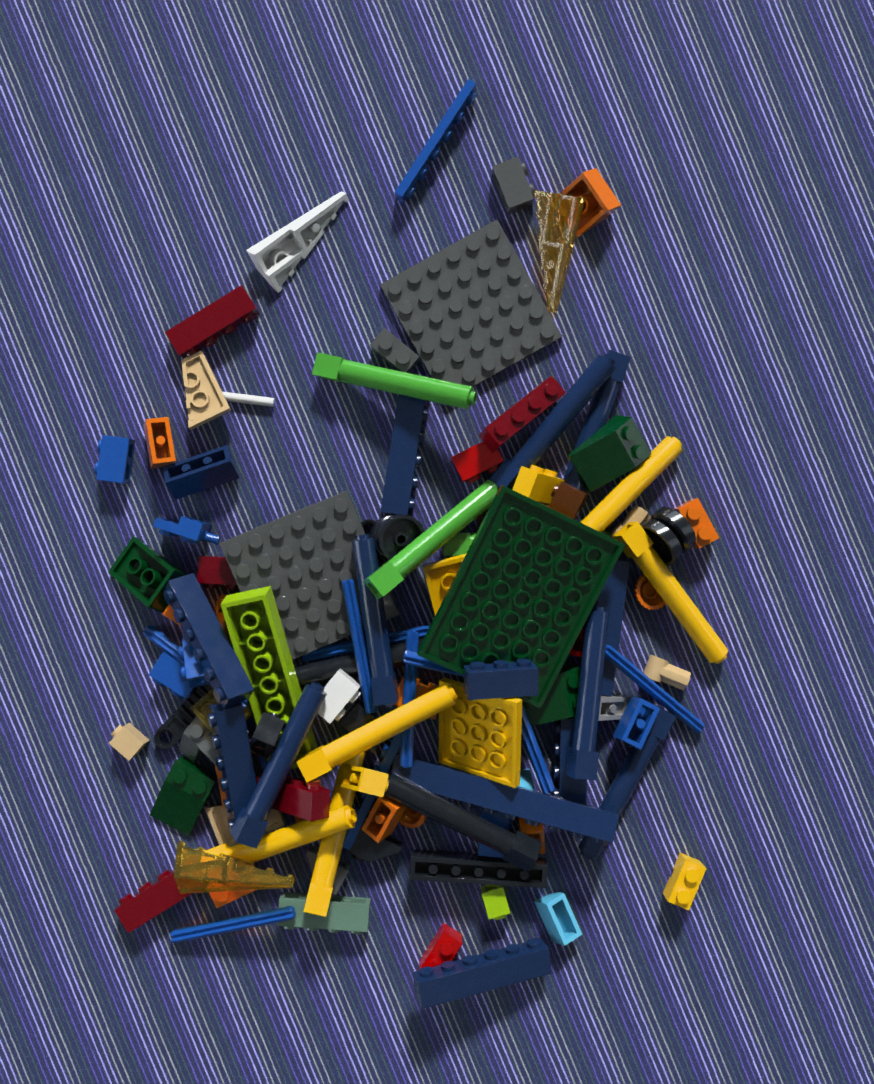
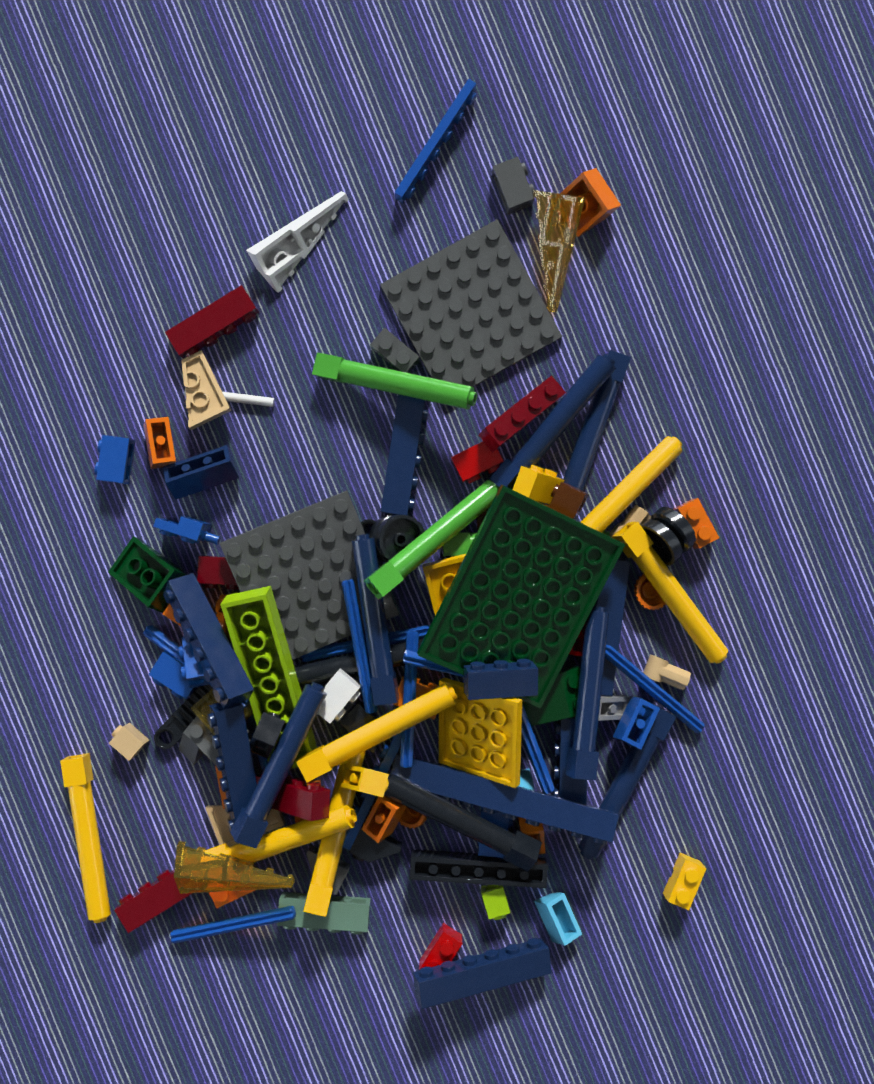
(77, 777): none -> yellow brick
(184, 795): dark green slope -> none
(609, 452): dark green slope -> none

